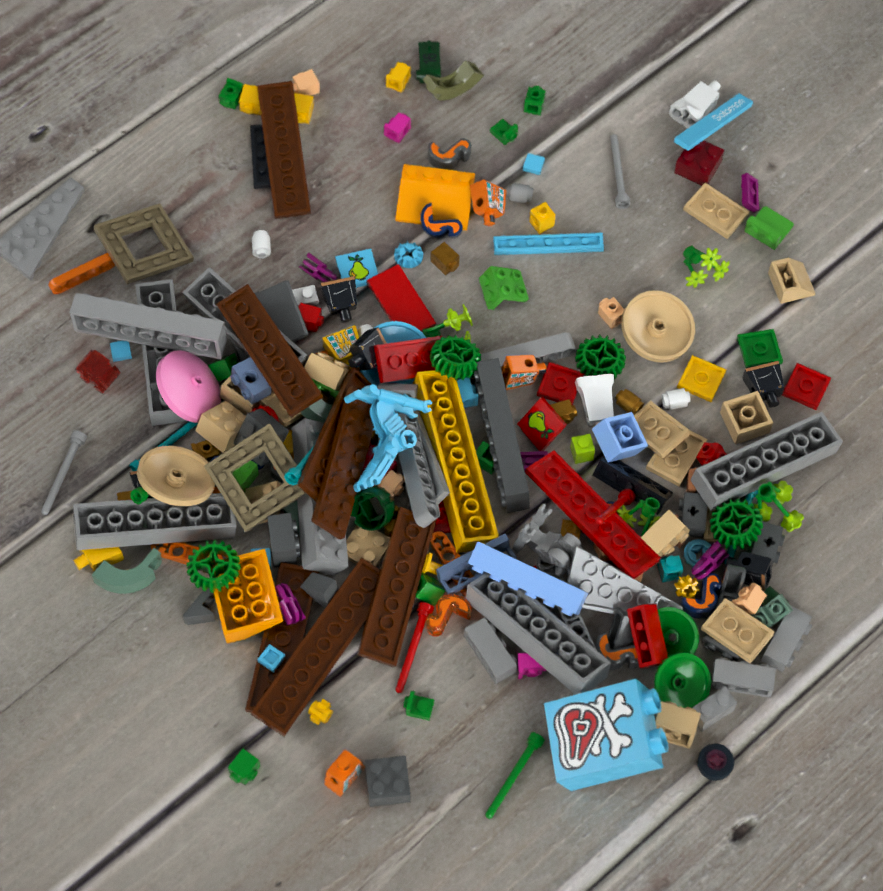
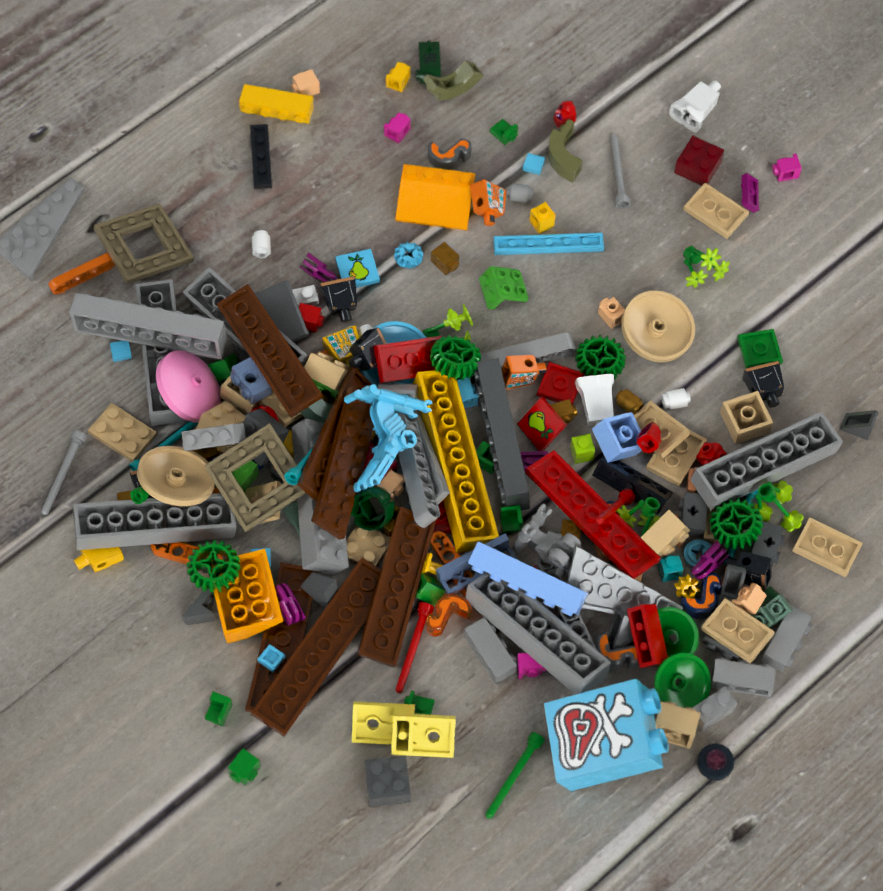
(97, 370): clear red brick -> none
(122, 432): none -> tan plate
(129, 580): sand green arch -> none
(213, 436): none -> light grey brick
(218, 709): none -> green panel
(230, 94): green brick -> none
(283, 149): reddish brown plate -> none
(283, 539): dark grey brick -> none
(320, 711): yellow gear -> none
(344, 771): orange torso -> none
(400, 298): red tile -> none
(403, 729): none -> light yellow bracket
(439, 227): dark blue animal -> none
(511, 519): none -> green panel
(534, 97): green brick -> none
(561, 160): none -> olive arch
(564, 112): none -> red rock
(649, 438): none -> red rock
(701, 378): yellow tile -> none
(713, 121): medium azure tile -> none
(768, 227): bright green bracket -> none
(787, 168): none -> dark pink brick
(790, 280): tan slope -> none
(806, 386): red tile -> none
(827, 547): none -> tan plate
(859, 423): none -> dark grey slope

